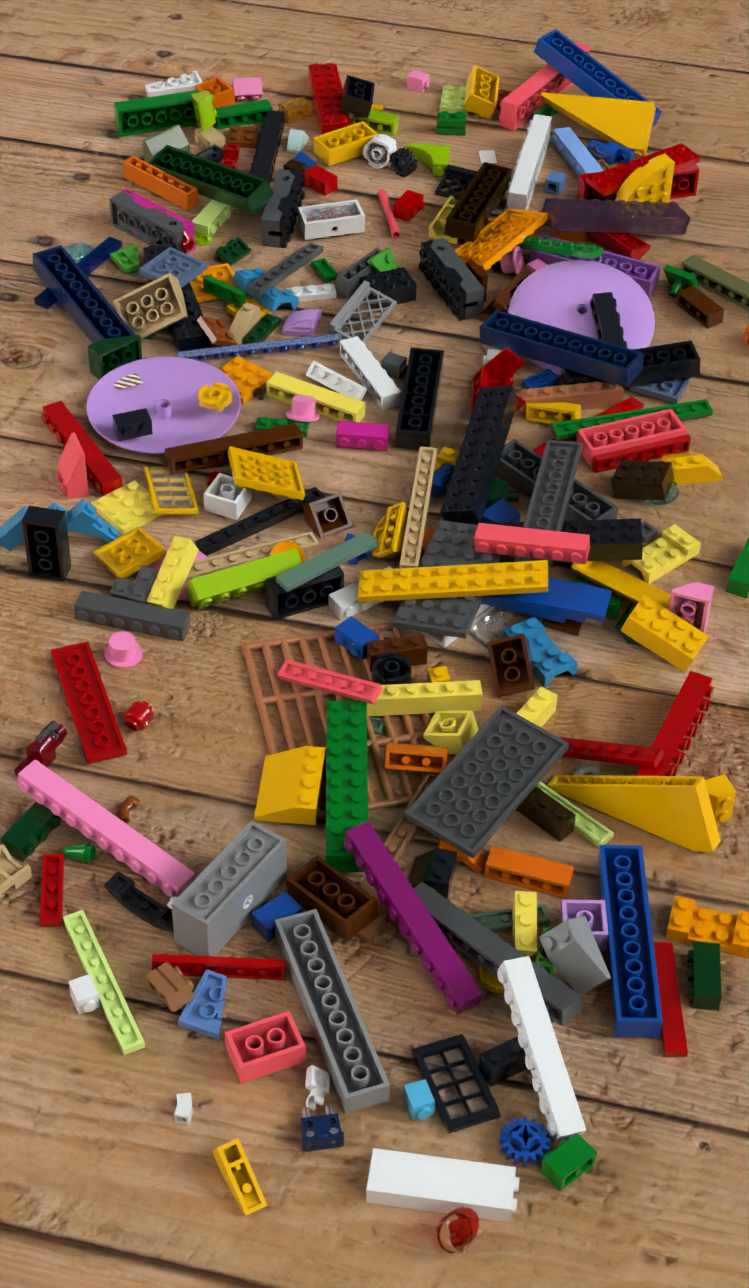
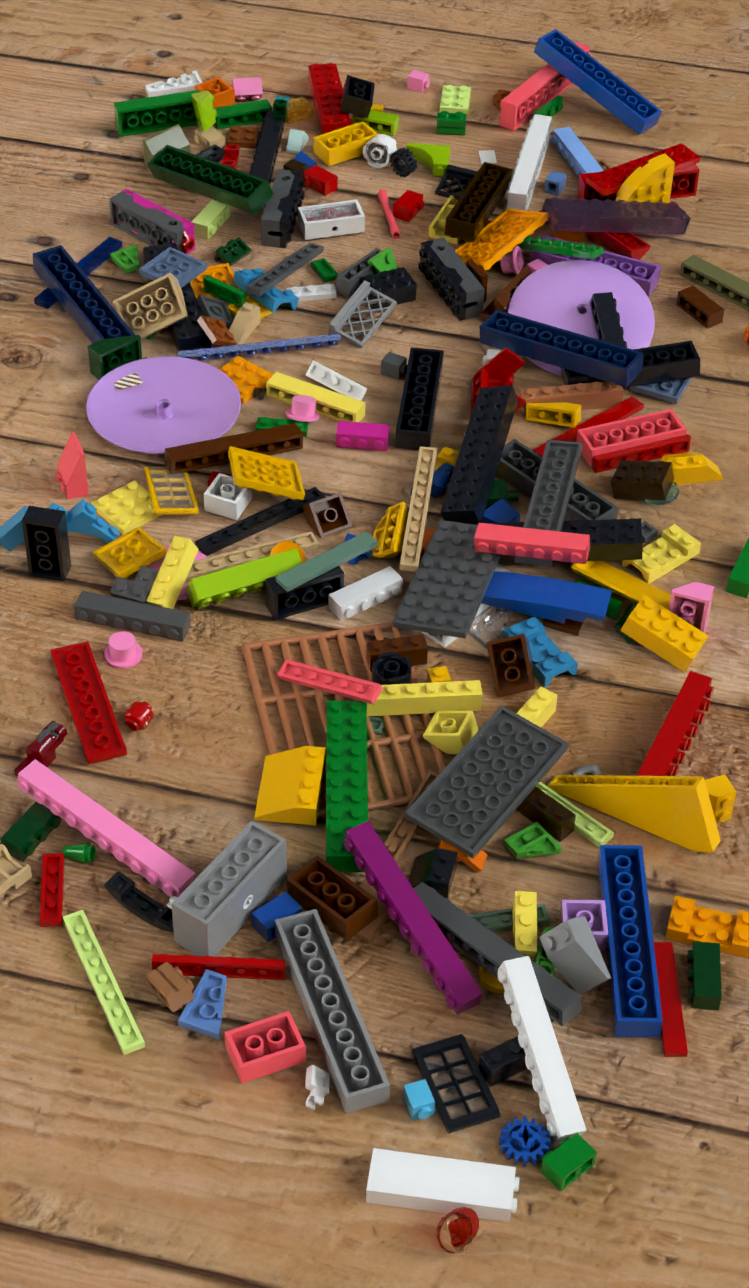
(78, 250): clear light blue dish -> none
(84, 994): white brick -> none
(98, 468): red brick -> none
(129, 802): dark orange arm -> none
(132, 424): black brick -> none
(160, 183): orange brick -> none
(184, 1109): white piece -> none
(202, 239): lime tile -> none
(215, 309): none -> dark grey plate
(215, 396): yellow plate -> none
(239, 1176): yellow slope -> none
(262, 329): dark green plate -> none
(280, 107): none -> dark green leg
(301, 323): lavender slope -> none
(321, 1131): dark blue piece -> none
(354, 636): blue brick -> none
(370, 373): white brick -> none
(416, 757): orange brick -> none
(453, 581): yellow plate -> none
(481, 92): yellow brick -> none
(529, 872): orange brick -> none
(532, 842): none -> bright green wing
(543, 379): blue plate -> none
(610, 152): blue plate -> none
(612, 119): yellow slope -> none
(613, 752): red plate -> none
(679, 279): green tile -> none
(684, 411): green plate -> none

